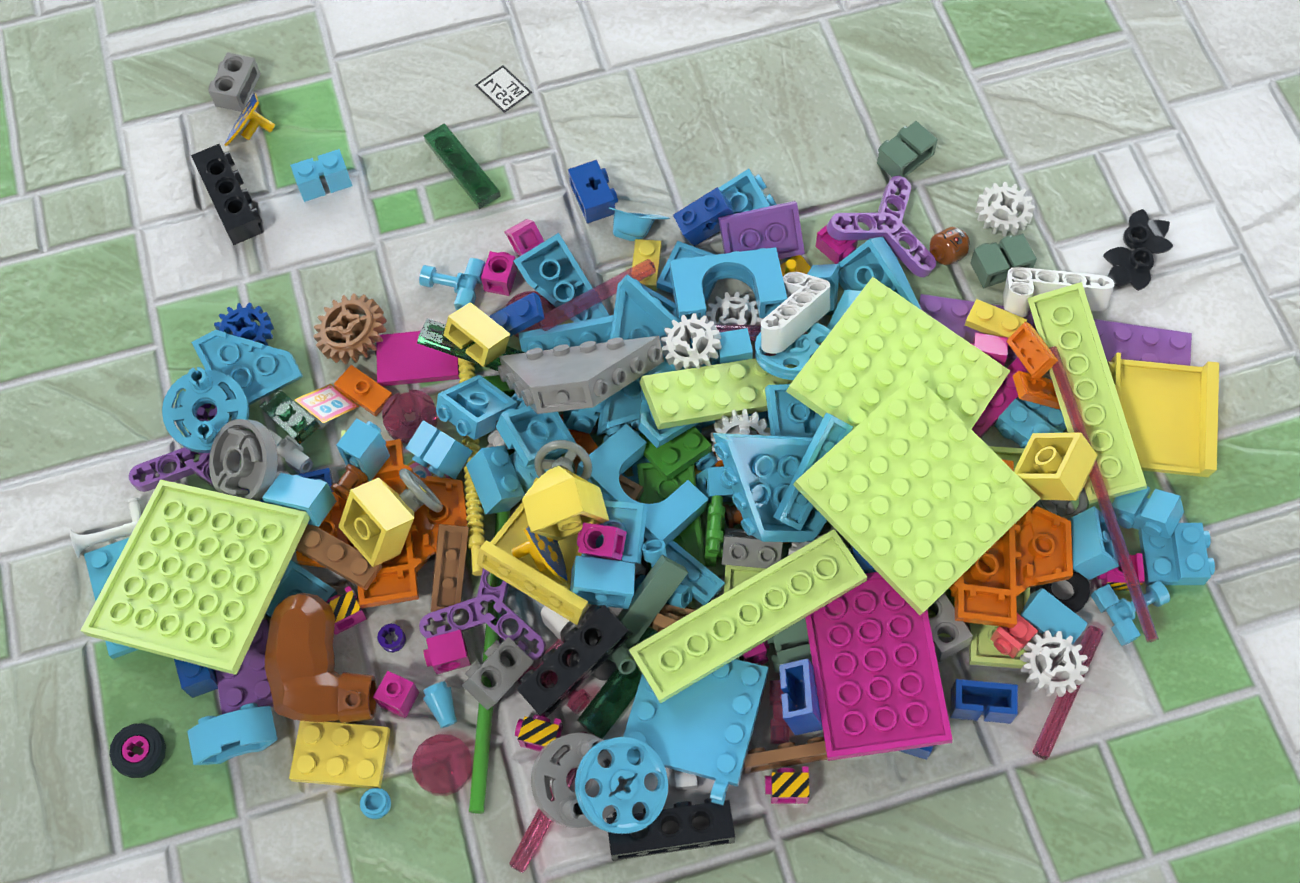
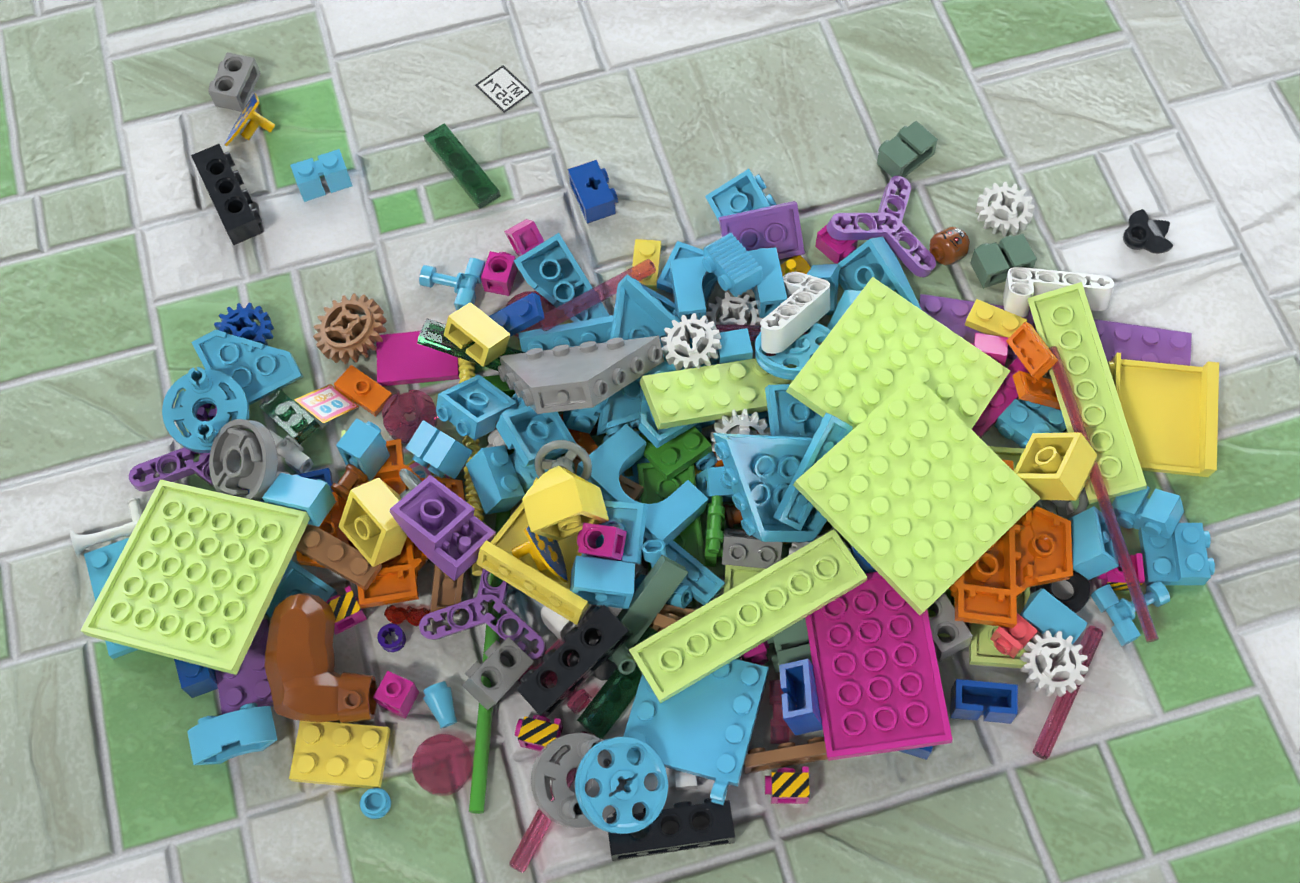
(138, 765): black bush -> none
(398, 614): none -> clear red piece
(442, 526): none -> medium lavender slope
(447, 652): dark pink brick -> none
(633, 225): medium azure piece -> none
(700, 217): blue brick -> none
(732, 265): none -> medium azure brick
(1127, 269): black plate -> none

